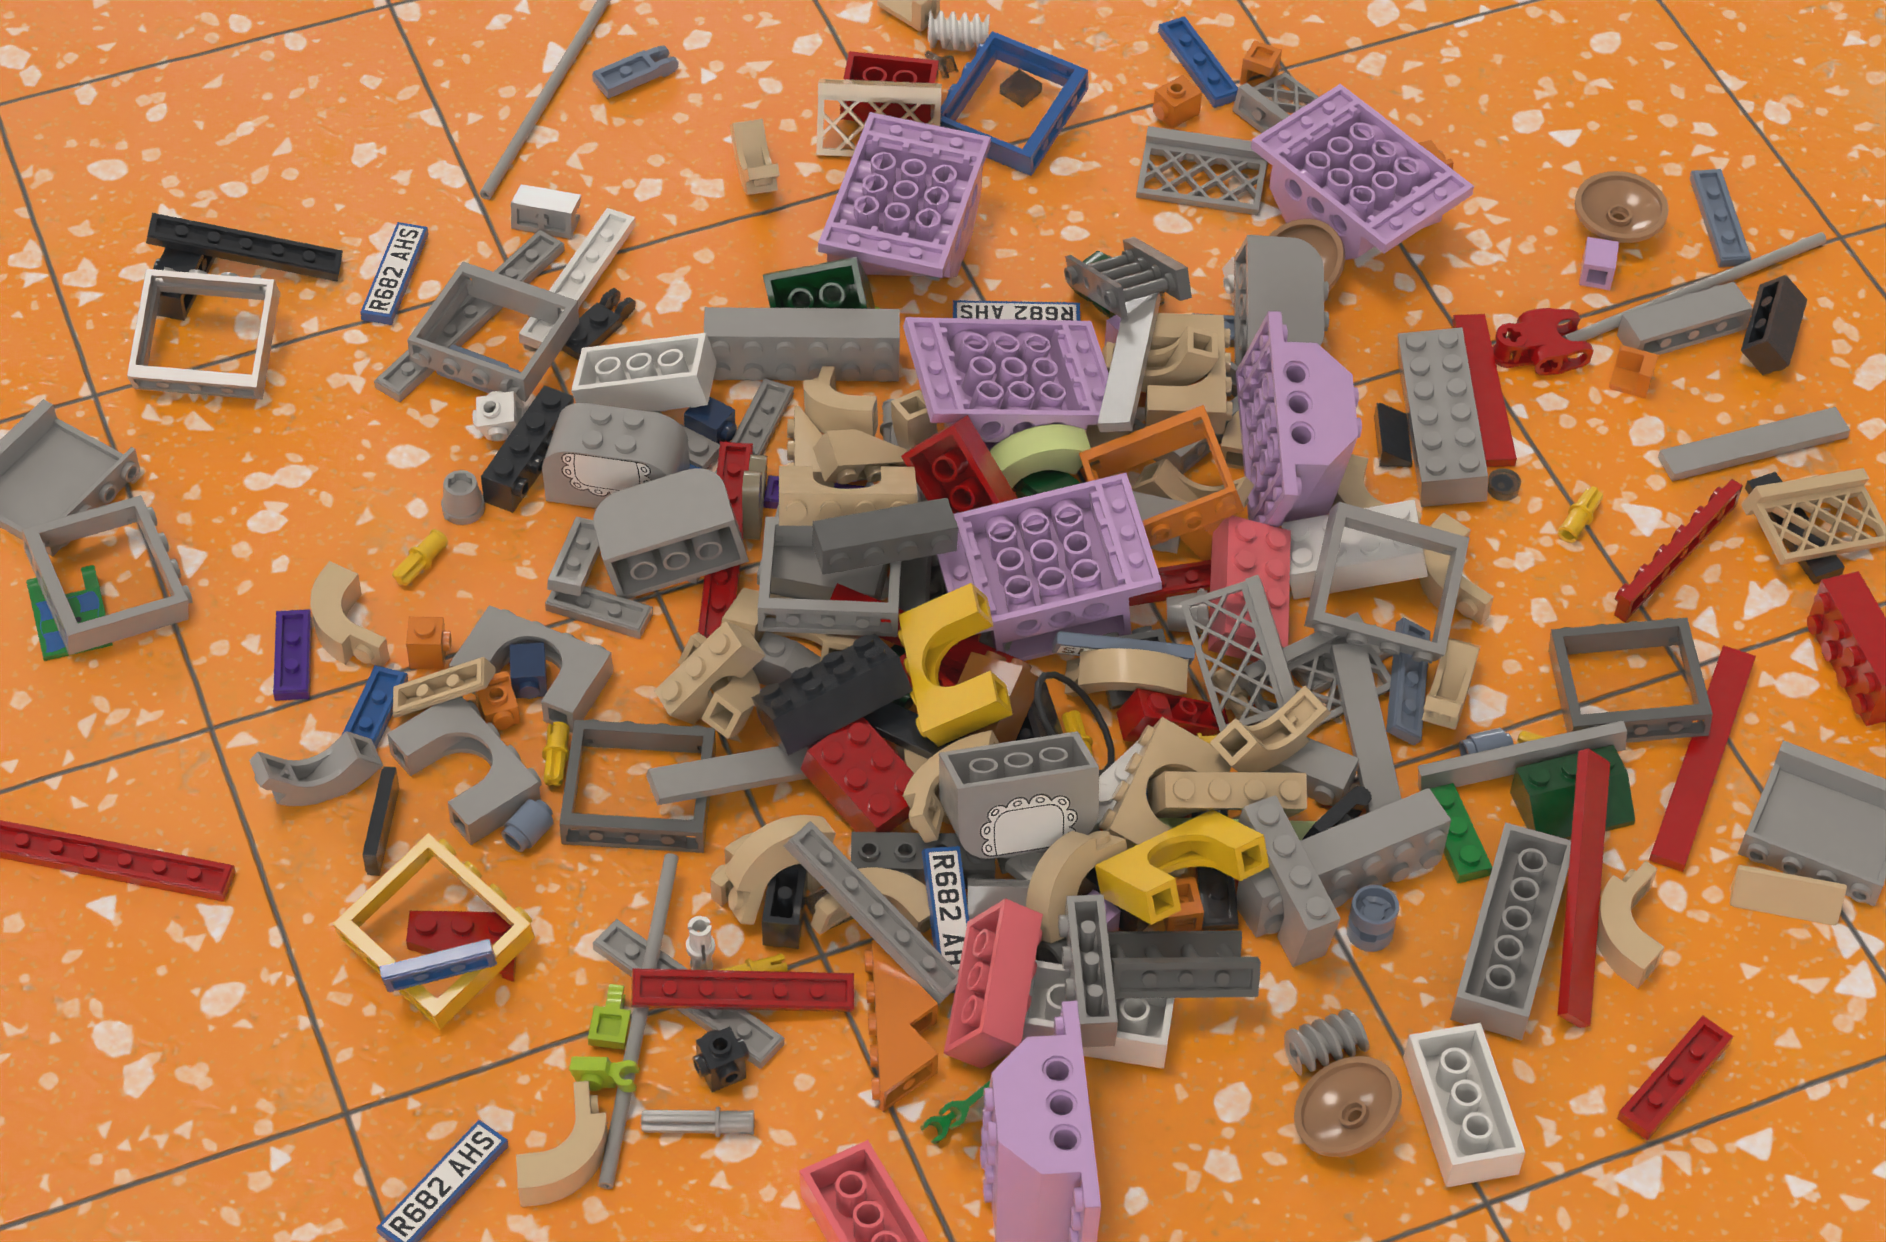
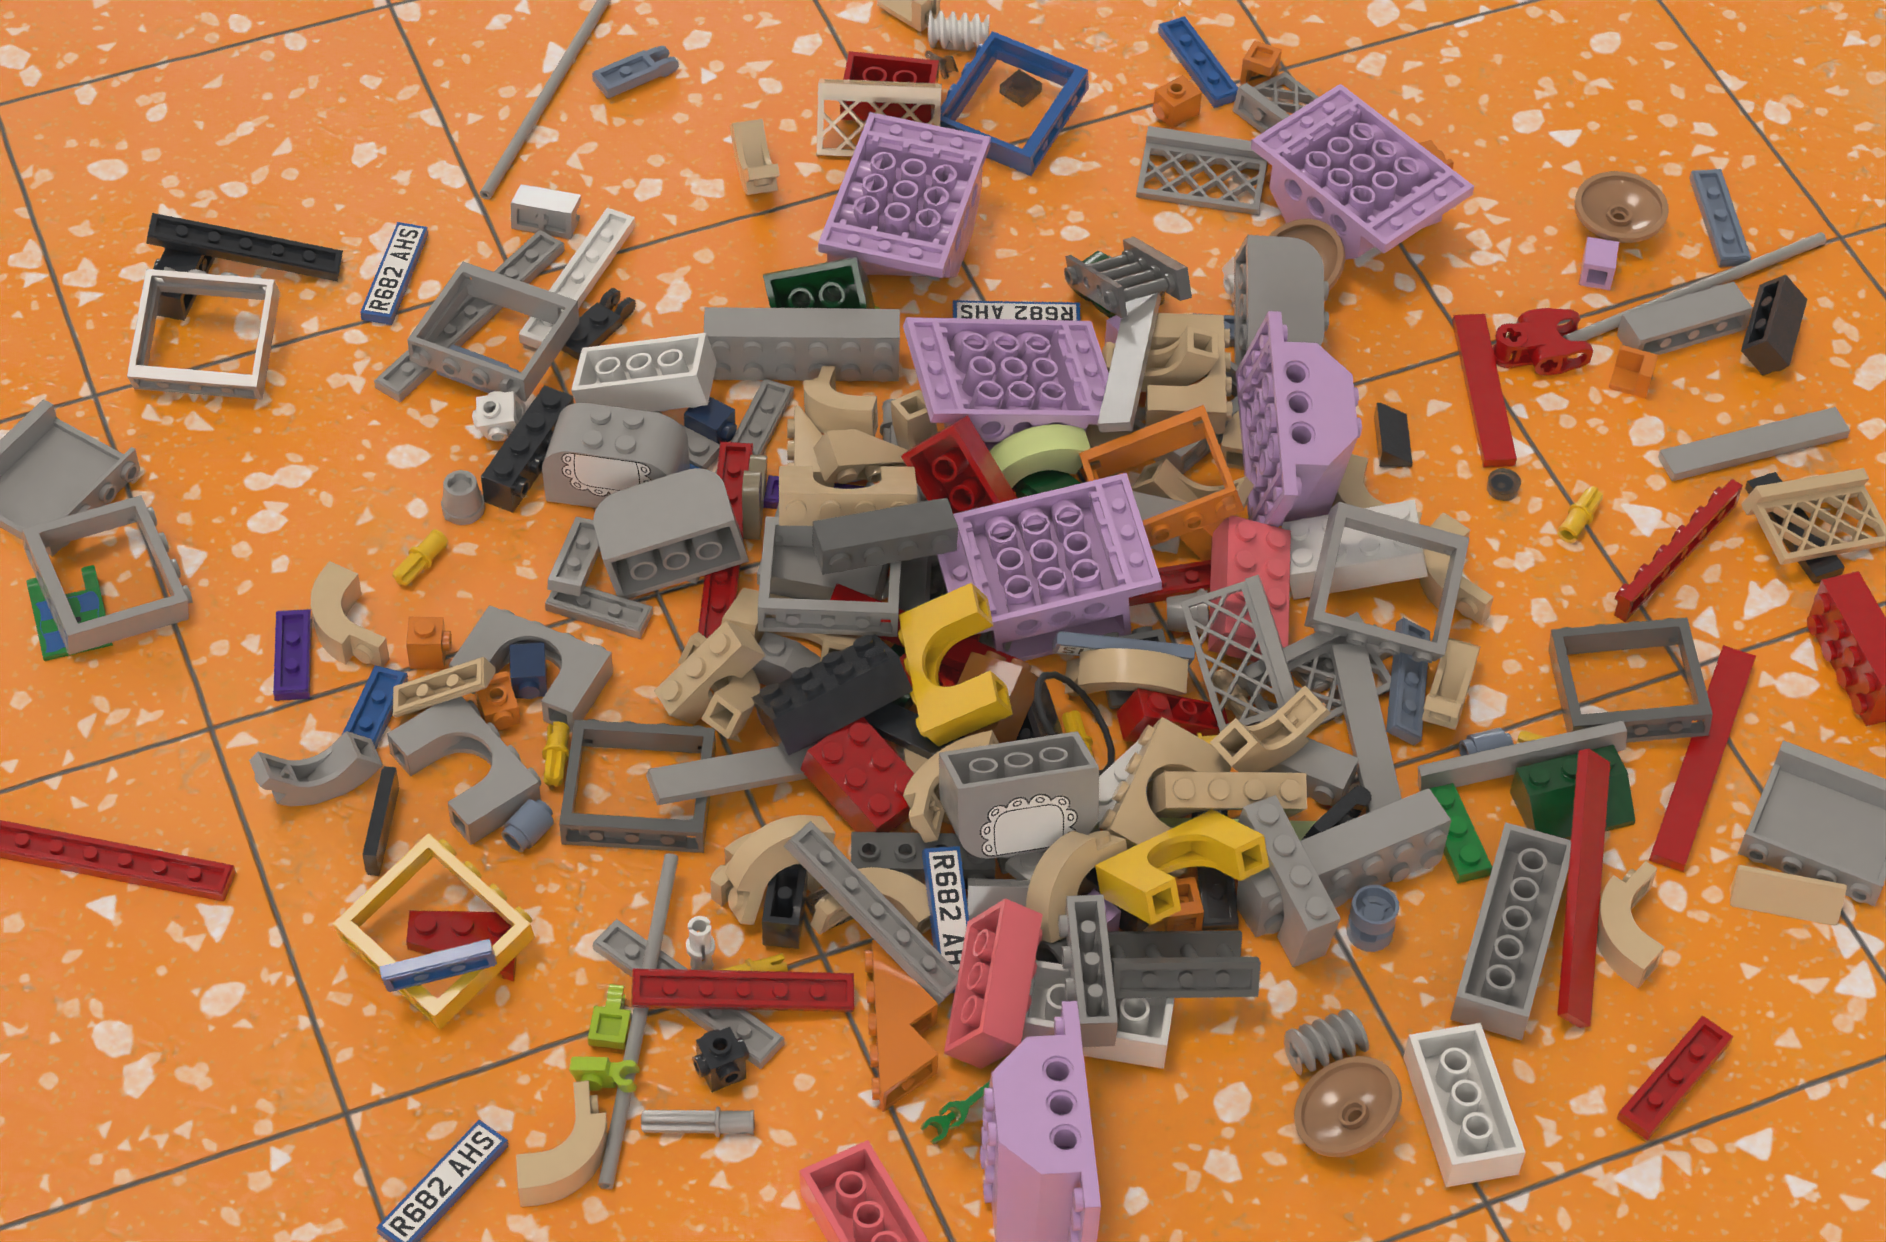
(1442, 417): light grey brick -> none

